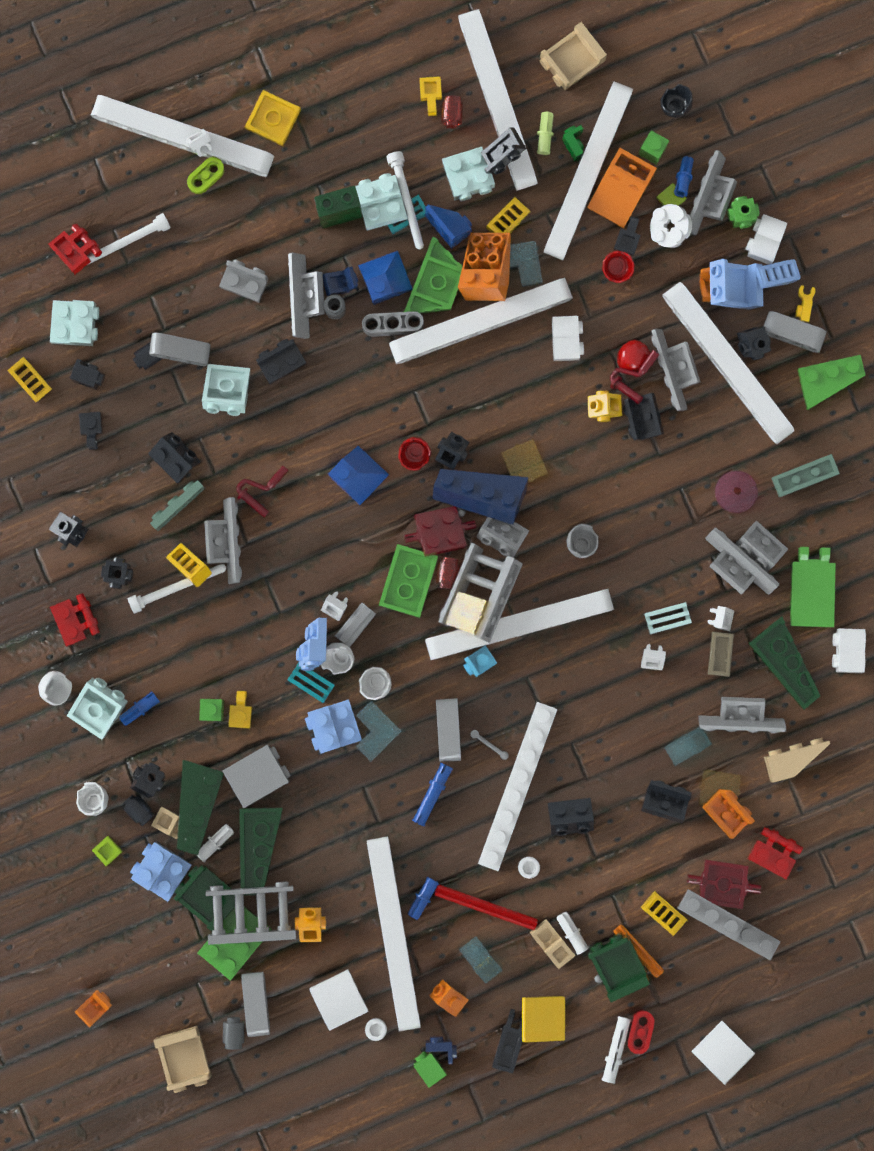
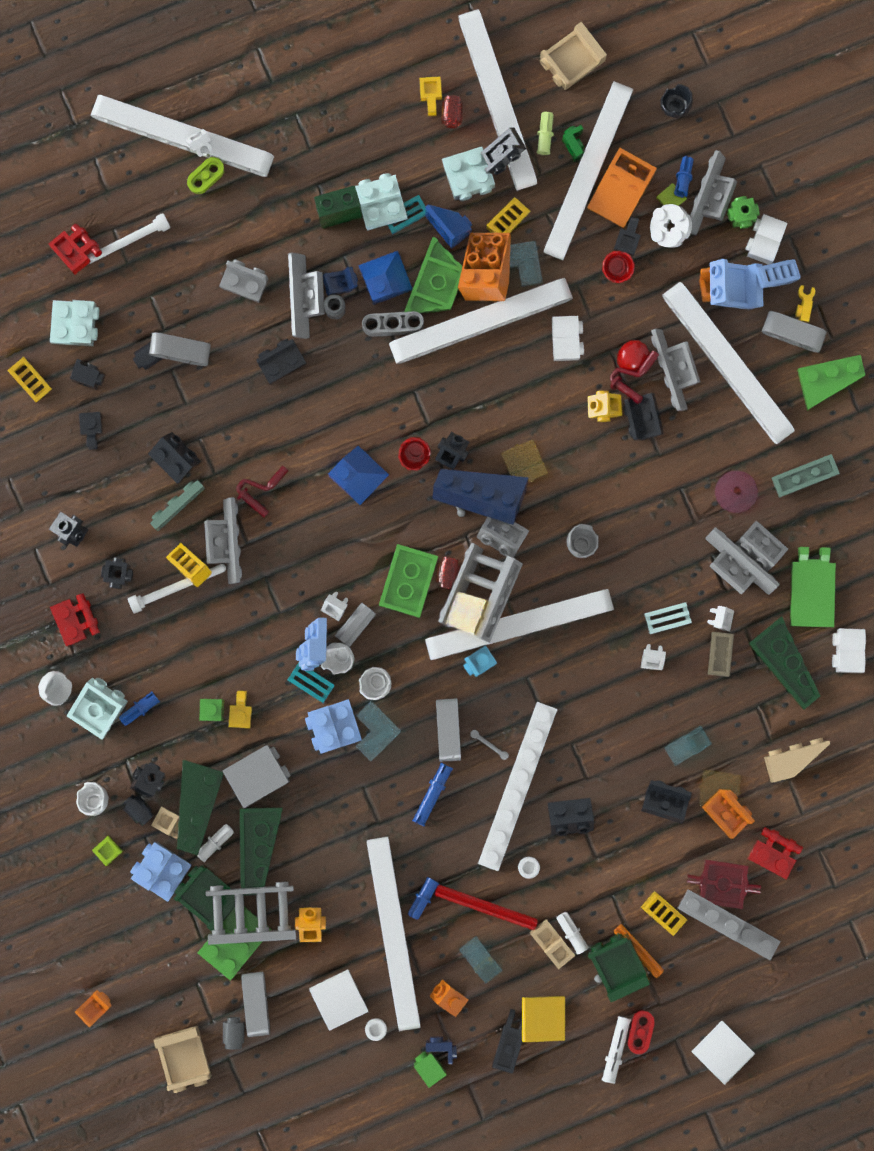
(226, 389): light aqua plate -> none
(272, 118): yellow tile -> none
(396, 162): white piece -> none
(440, 531): dark red plate -> none
(653, 147): bright green brick -> none
(742, 715): light grey bracket -> none
(754, 342): black brick -> none

